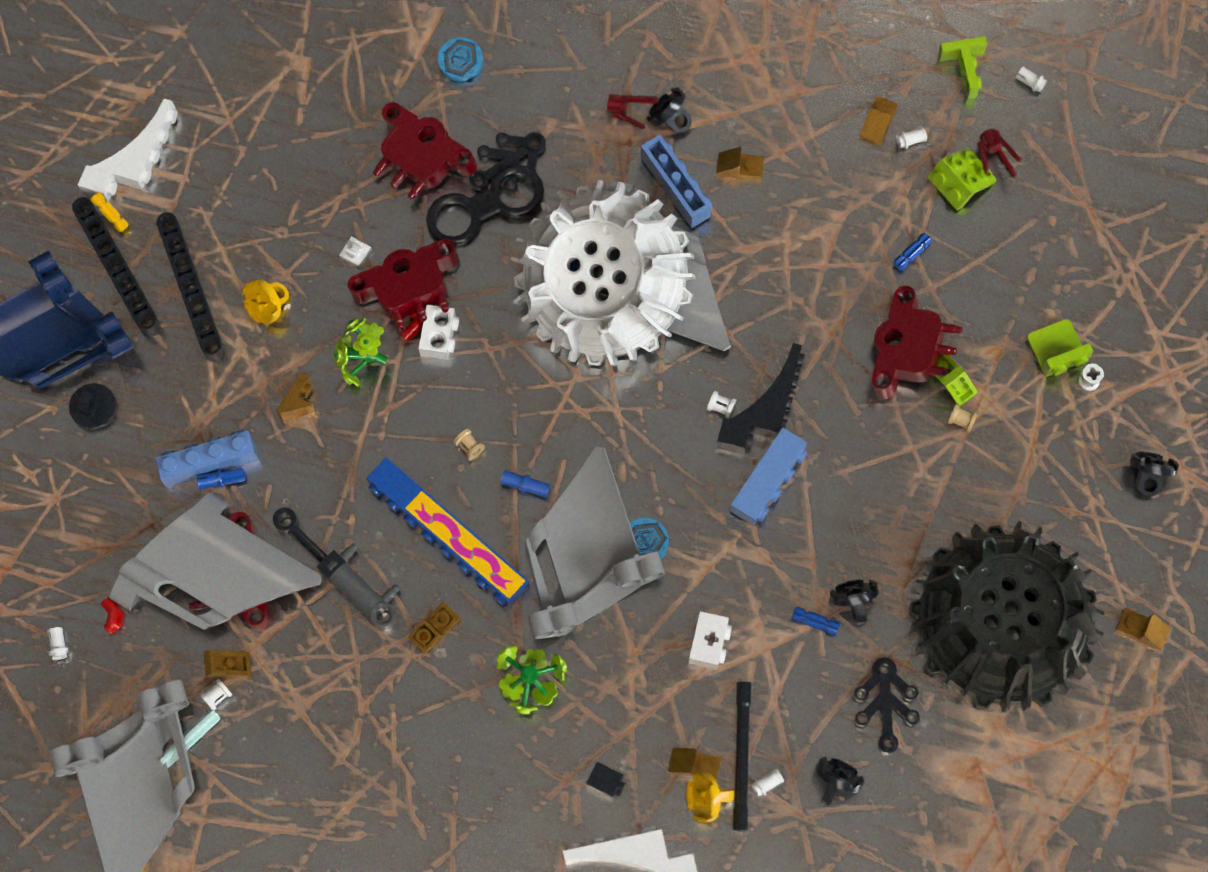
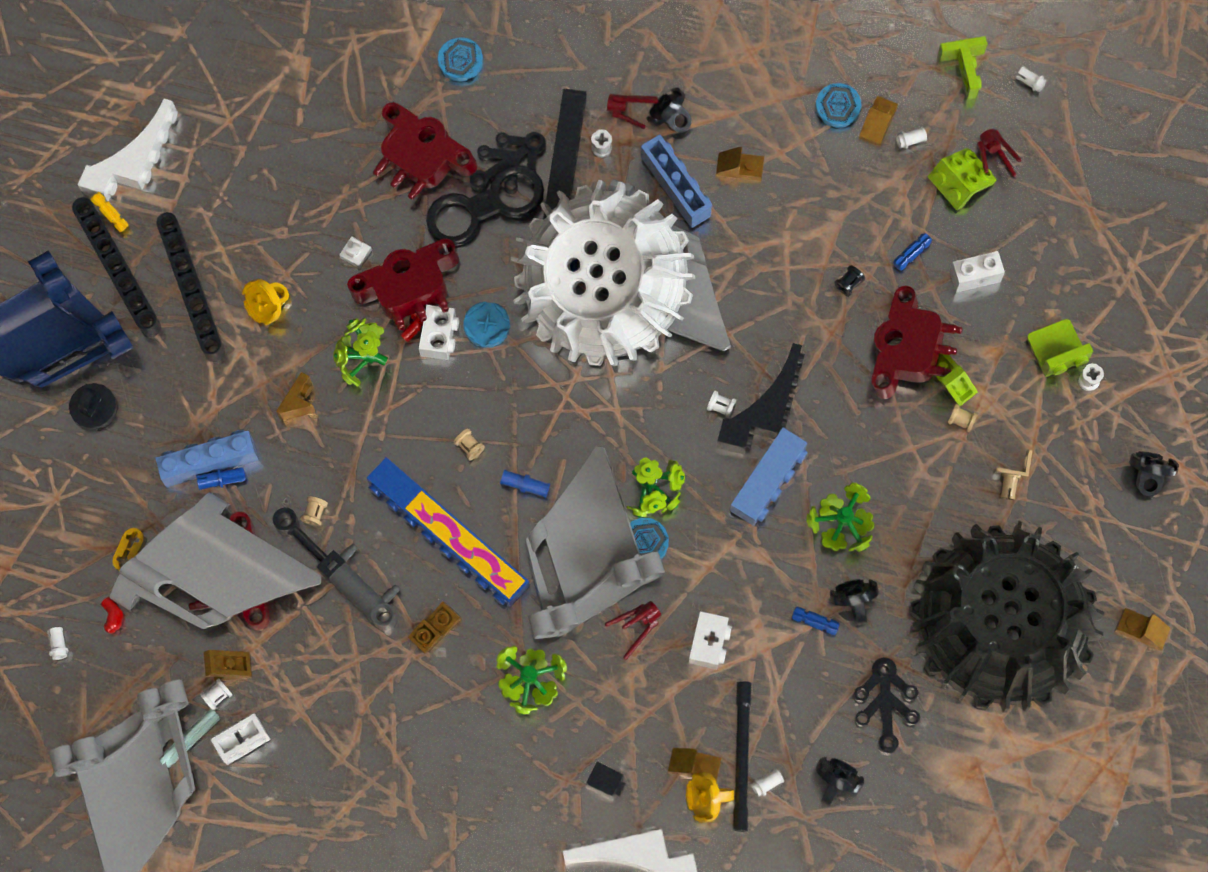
(124, 546): none -> yellow beam
(240, 739): none -> white brick
(313, 511): none -> tan bush
(486, 324): none -> dark azure tile
(566, 146): none -> black beam
(601, 150): none -> white bush
(645, 614): none -> dark red plant
(647, 475): none -> lime plant
(832, 510): none -> lime plant
(838, 105): none -> dark azure tile
(849, 280): none -> black bush
(976, 271): none -> white brick
(1011, 477): none -> tan bracket

